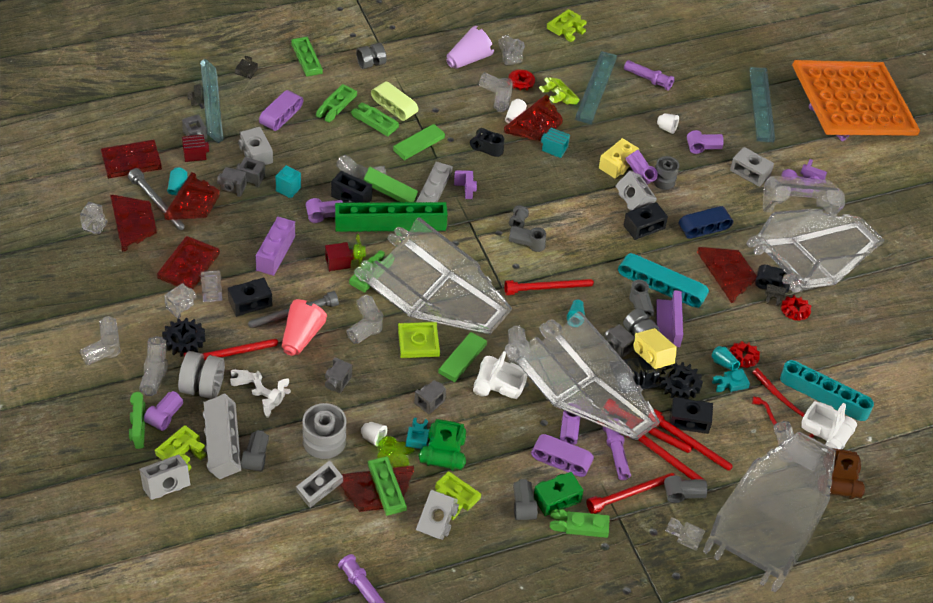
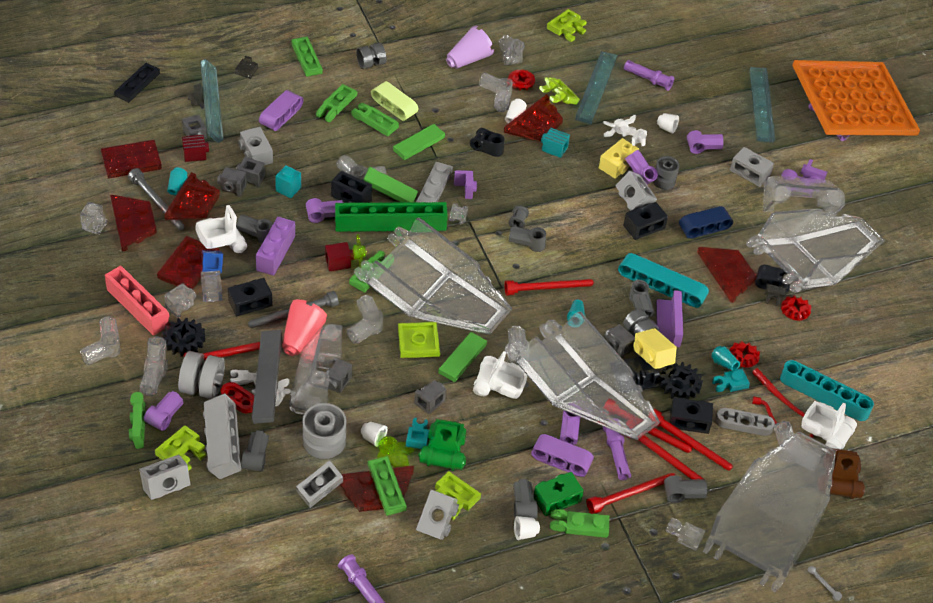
(137, 82): none -> black tile
(137, 300): none -> coral brick
(212, 260): none -> blue panel
(221, 232): none -> white piece
(243, 398): none -> red plate
(254, 227): none -> dark grey piece
(267, 377): none -> dark grey tile
(310, 384): none -> clear windscreen
(458, 213): none -> clear wheel
(525, 527): none -> white hat
(621, 127): none -> white piece
(751, 417): none -> light grey beam
(836, 595): none -> light grey hinge

